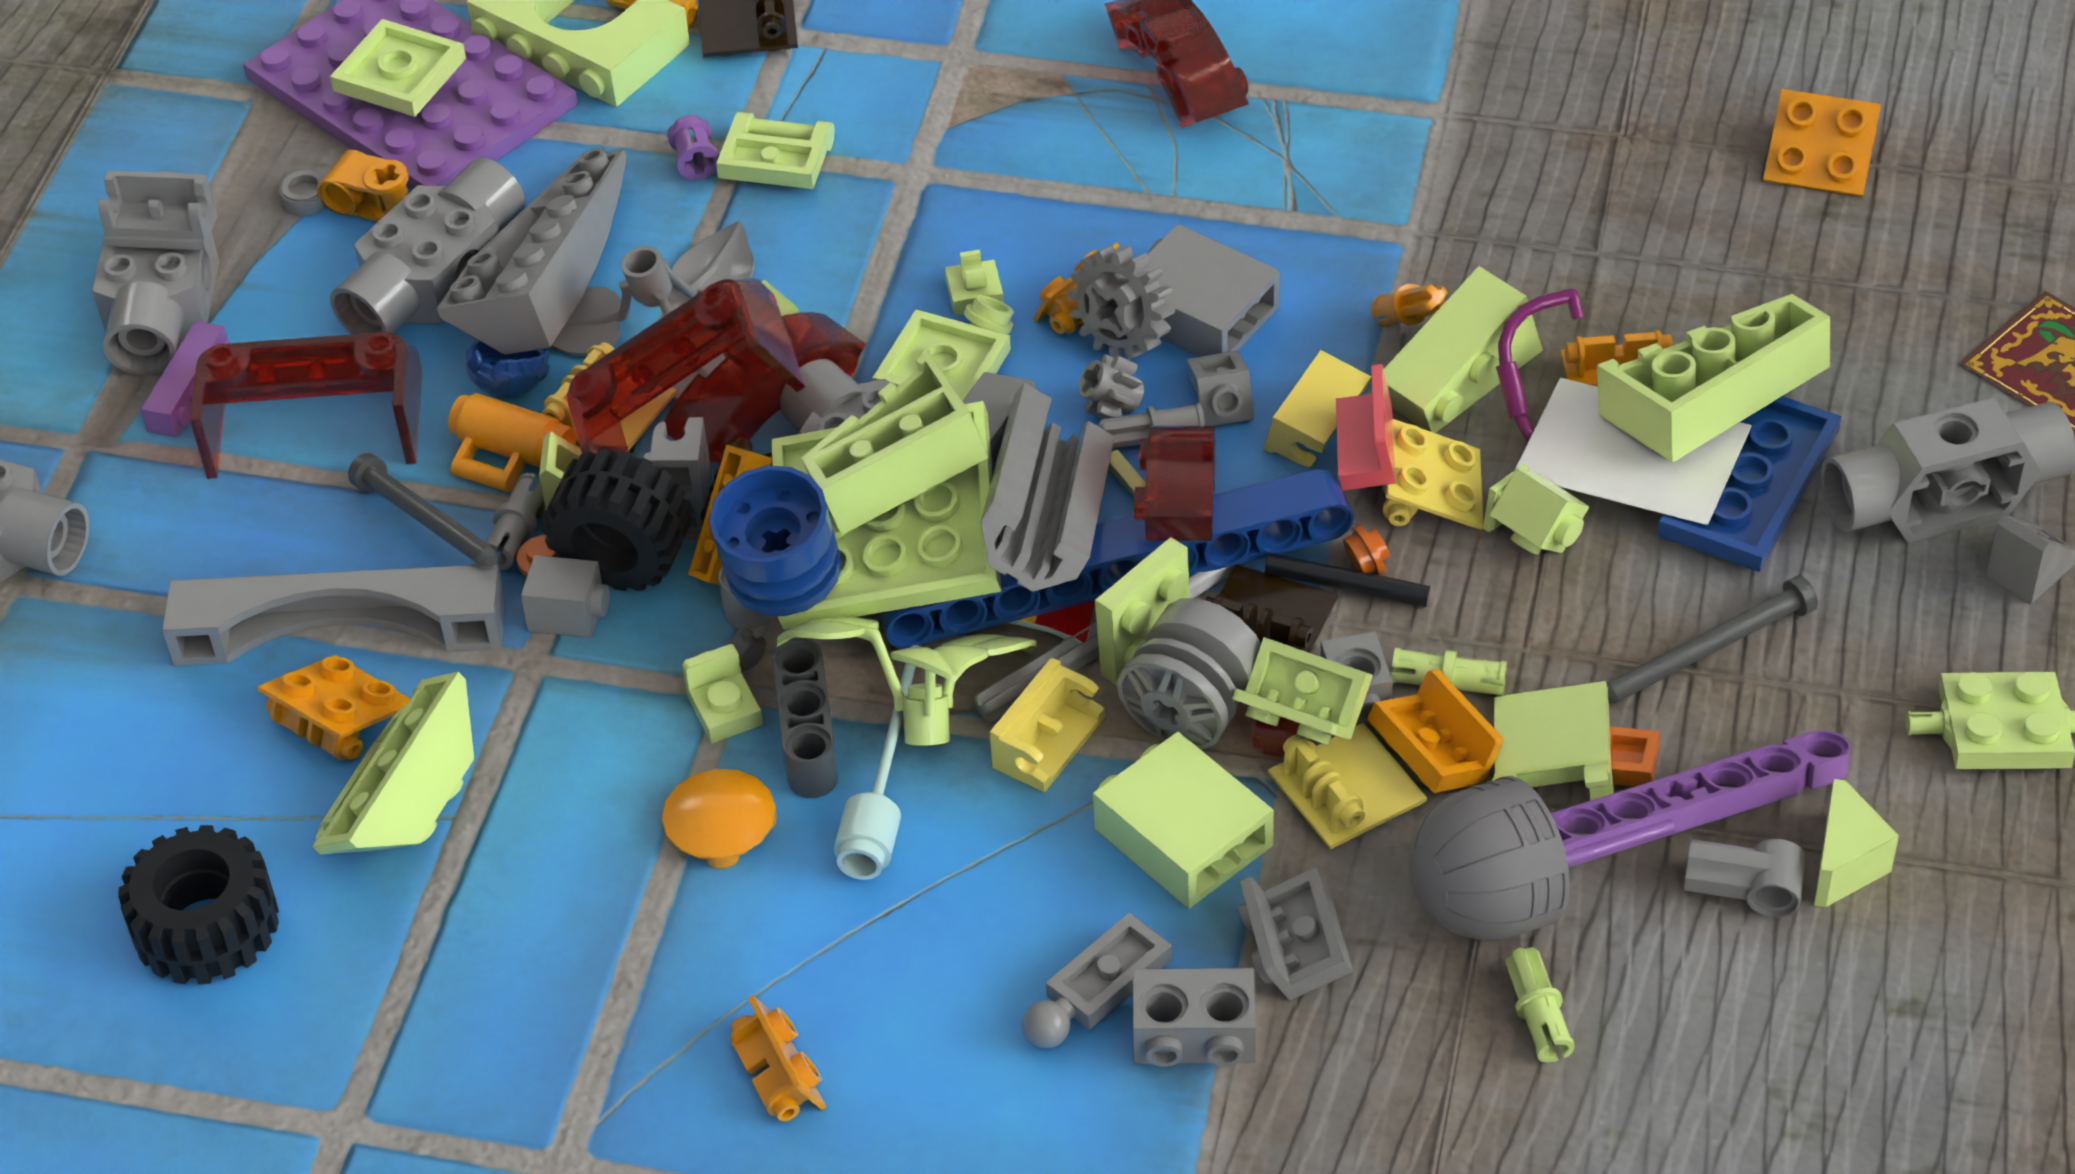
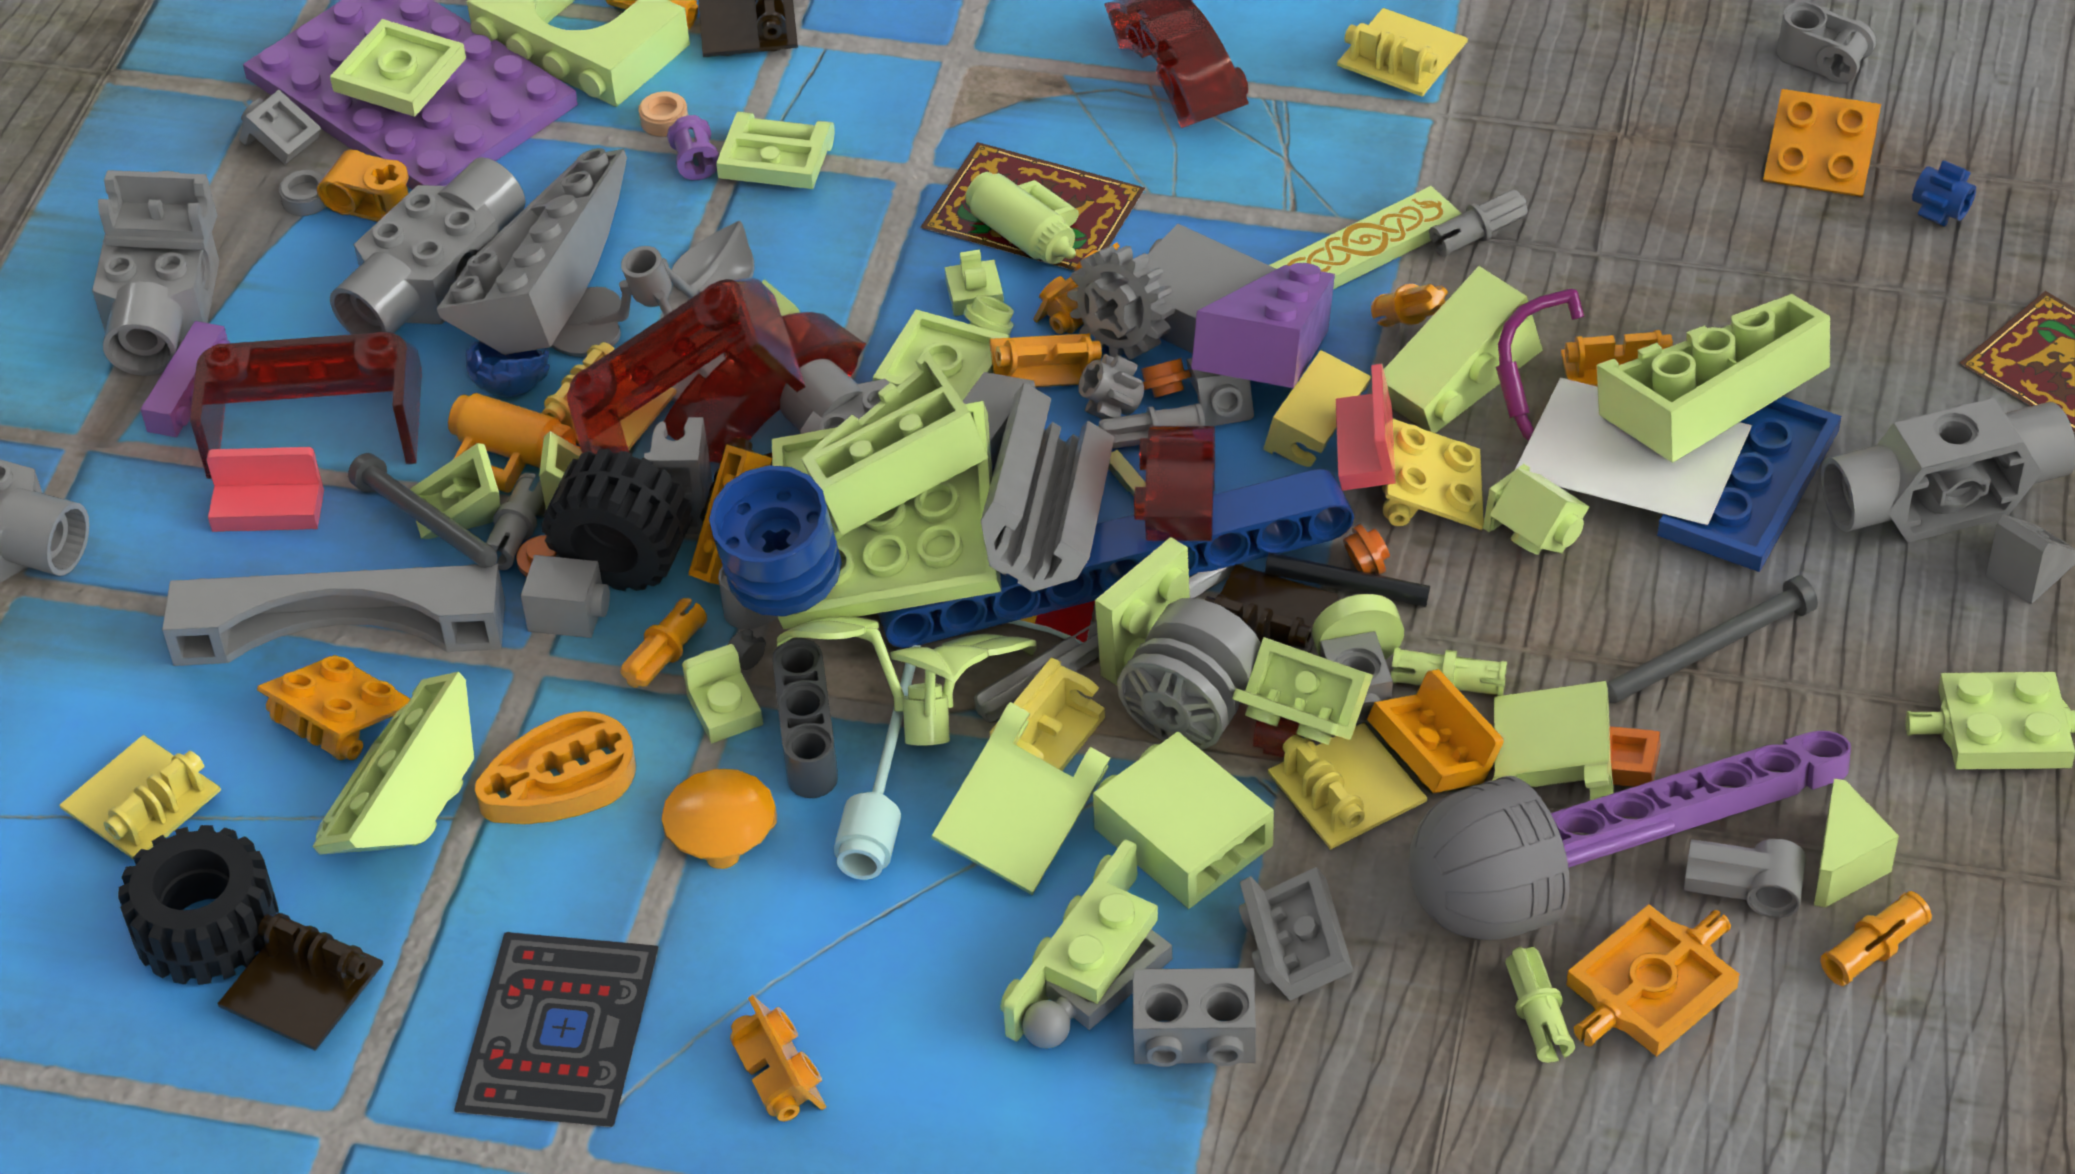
(141, 796): none -> light yellow hinge
(264, 489): none -> coral panel
(278, 126): none -> light grey bracket
(299, 981): none -> dark brown hinge
(462, 490): none -> yellowish green slope
(557, 1029): none -> black sticker
(579, 789): none -> light orange piece
(661, 111): none -> light nougat tile
(663, 643): none -> light orange axle
(1017, 806): none -> yellowish green flag
(1025, 215): none -> yellowish green piece
(1045, 359): none -> light orange hinge
(1092, 942): none -> yellowish green bracket
(1100, 201): none -> sticker
(1165, 377): none -> orange plate
(1266, 326): none -> medium lavender wedge
(1361, 615): none -> yellowish green piece
(1376, 237): none -> yellowish green tile
(1400, 51): none -> light yellow hinge
(1479, 222): none -> light grey axle
(1652, 979): none -> light orange plate
(1820, 41): none -> light grey piece
(1875, 938): none -> light orange pin
(1944, 193): none -> blue gear

